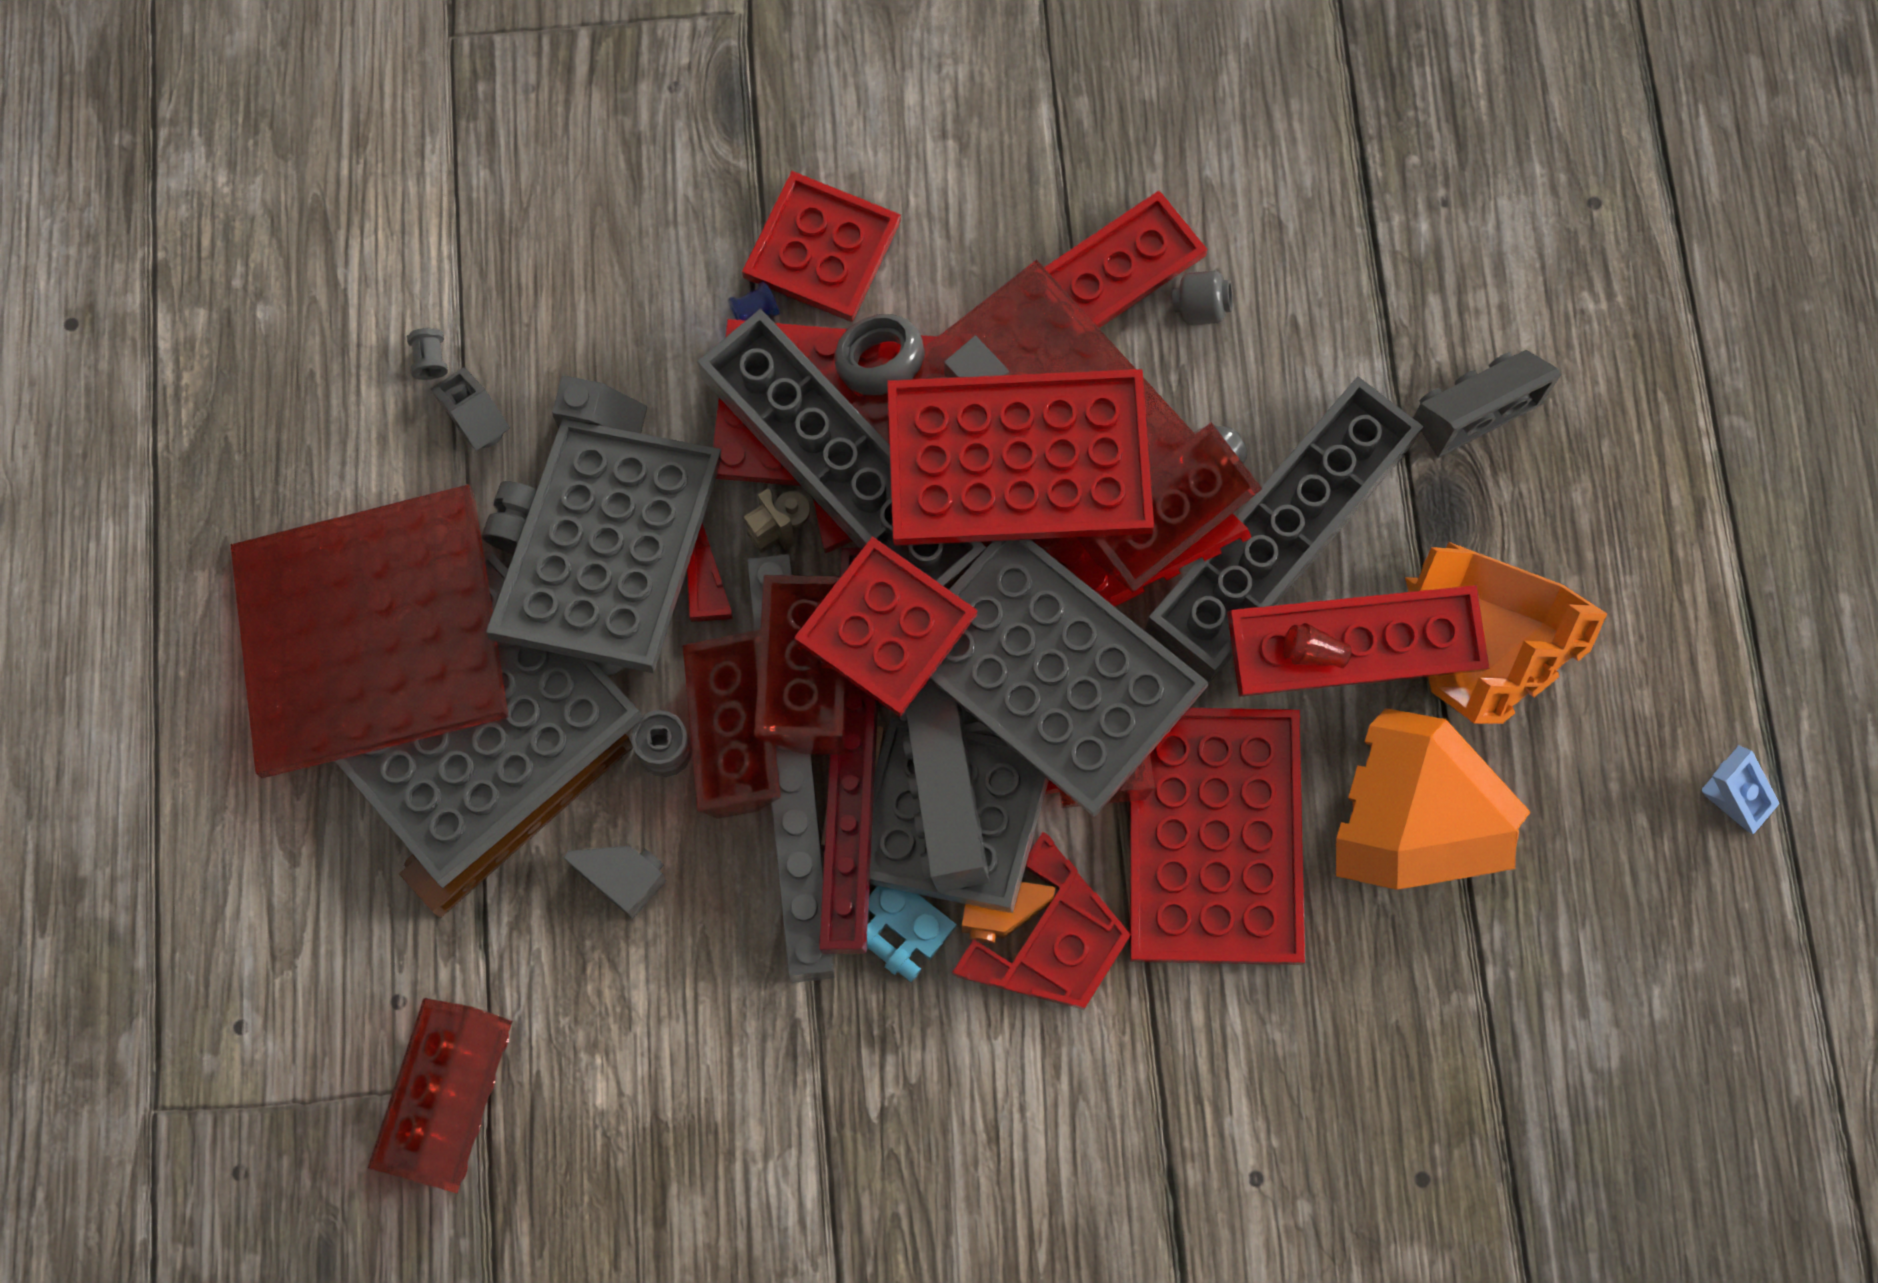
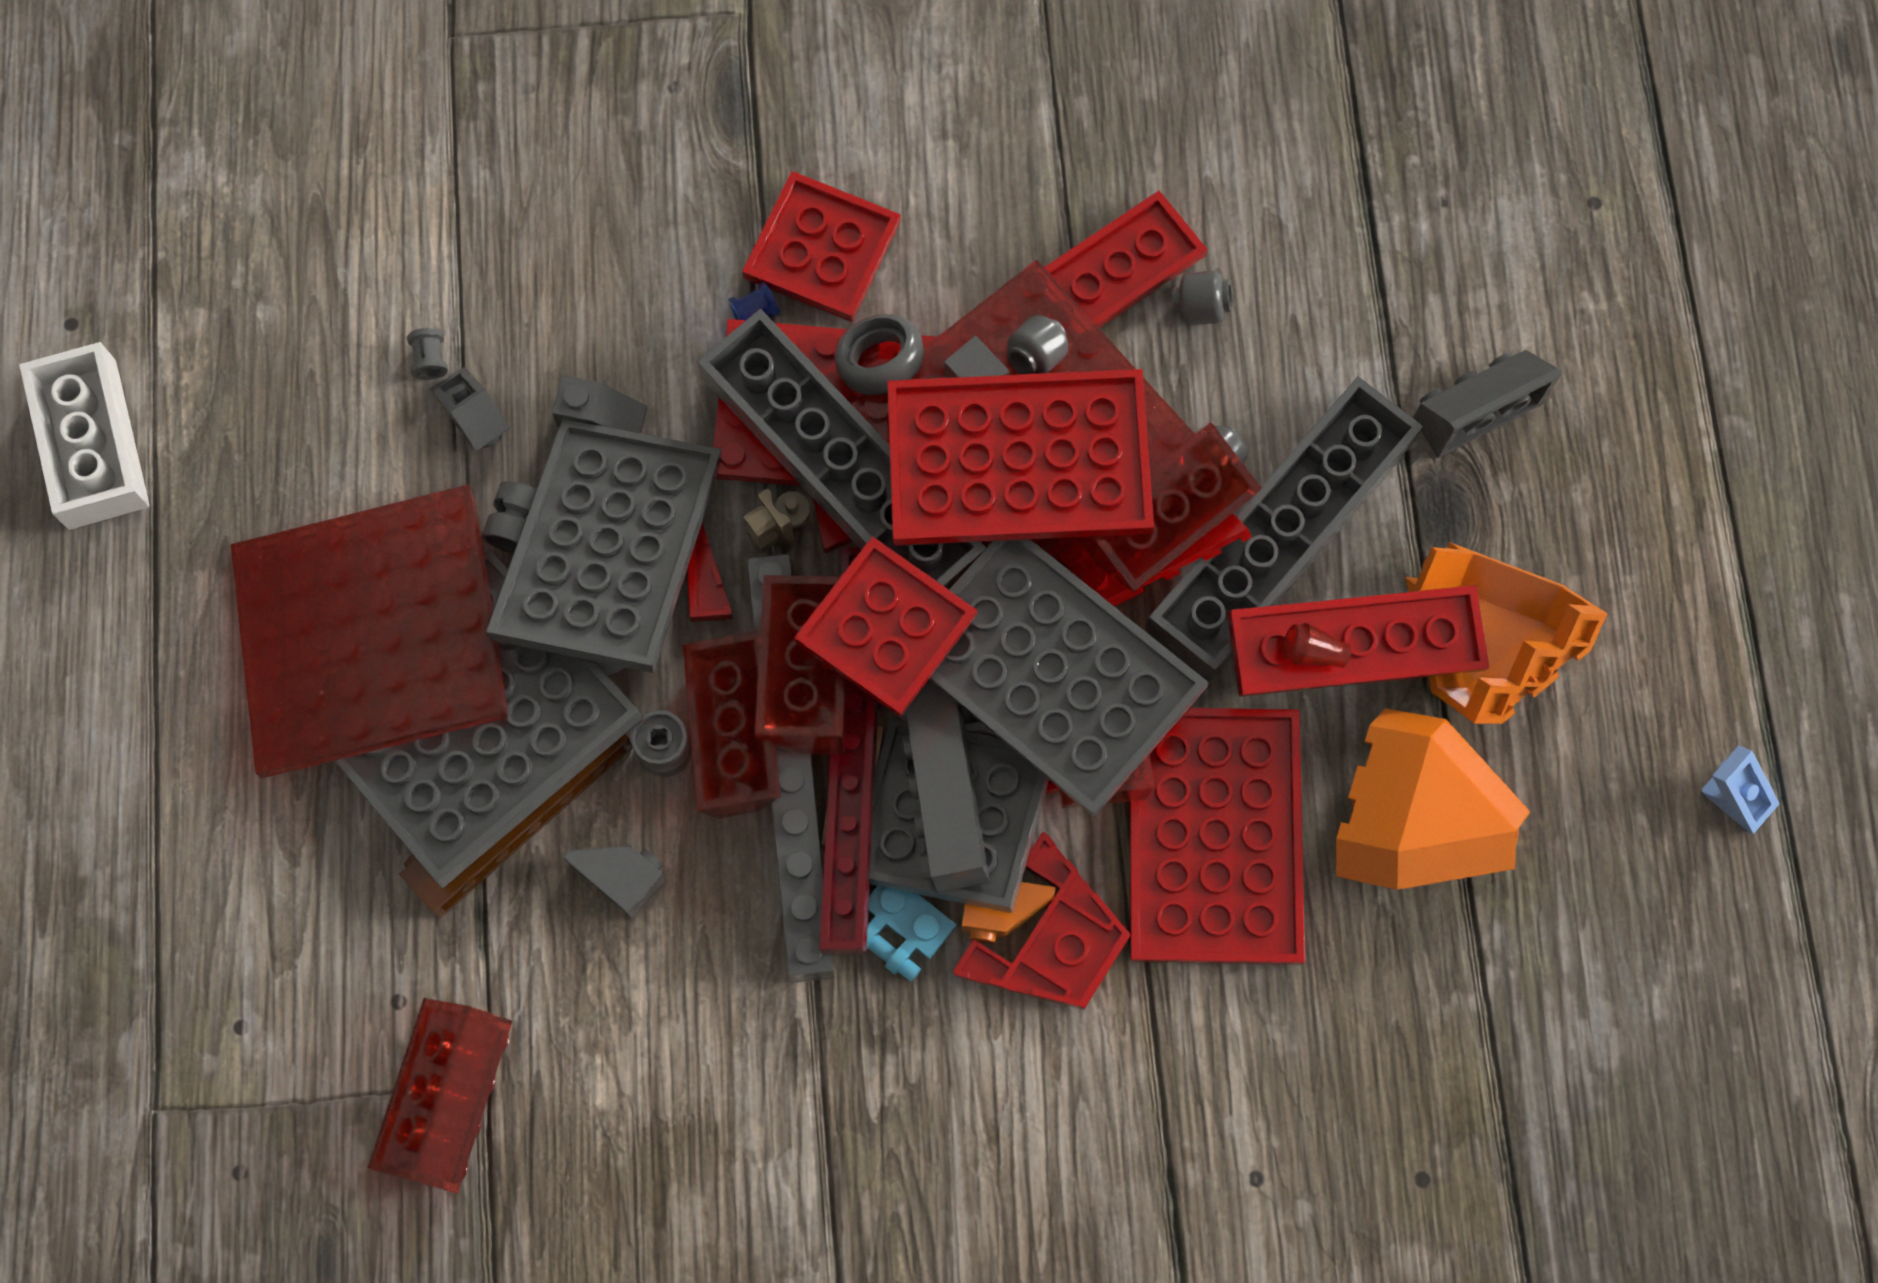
(84, 436): none -> white brick
(1037, 345): none -> dark grey head

